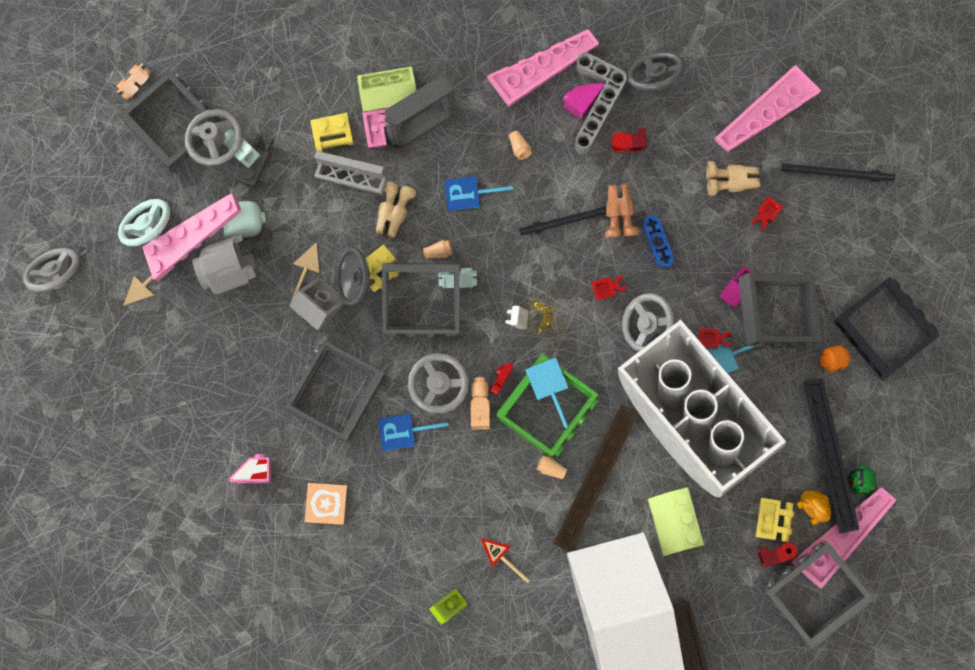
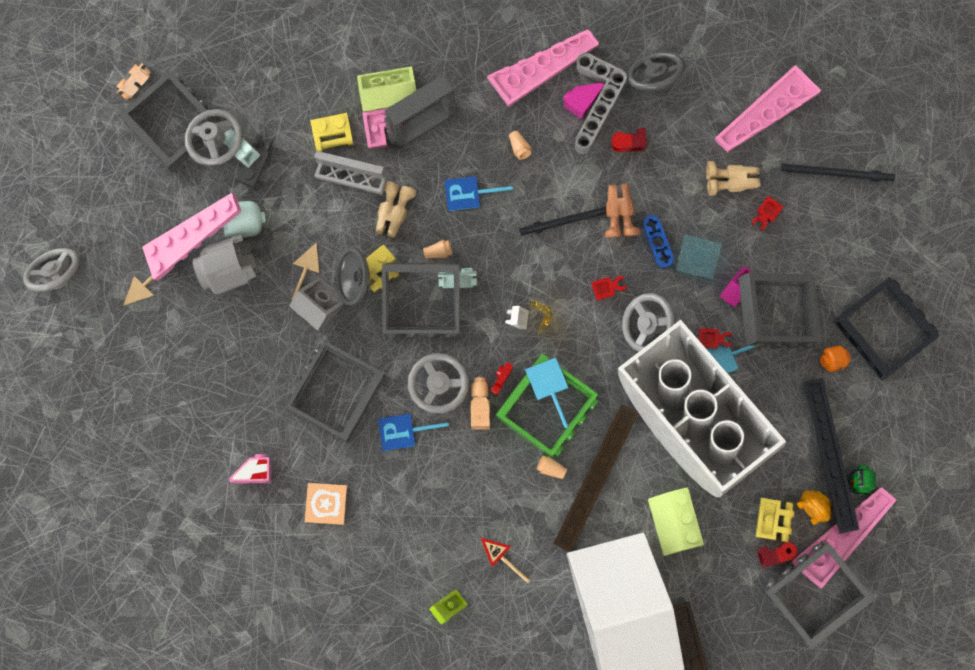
(147, 225): light aqua piece -> none
(698, 257): none -> clear light blue plate

